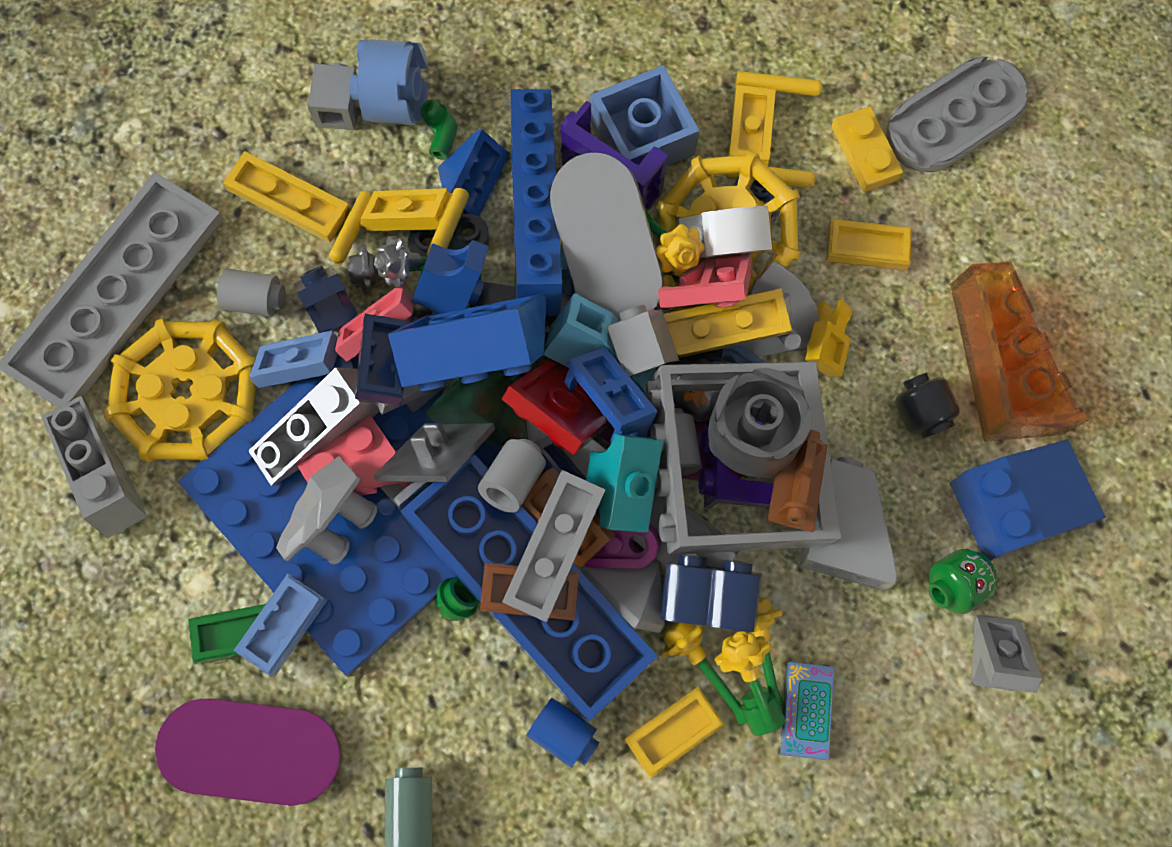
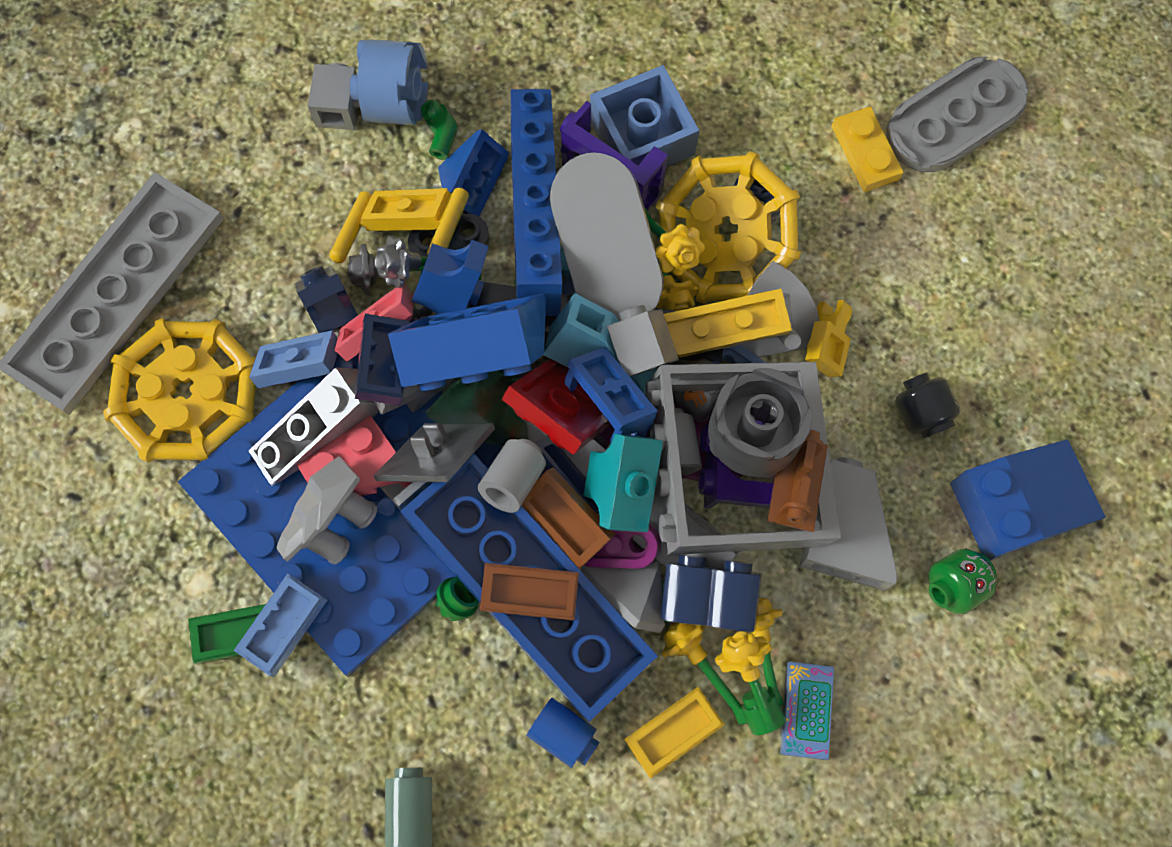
(93, 469): light grey slope -> none
(248, 752): magenta tile -> none
(250, 292): light grey brick -> none
(287, 196): yellow plate -> none
(553, 546): light grey plate -> none
(715, 281): coral wing -> none
(732, 230): white brick -> none
(754, 119): yellow plate -> none
(869, 244): yellow tile -> none
(1003, 656): light grey slope -> none
(1009, 358): clear orange wedge -> none

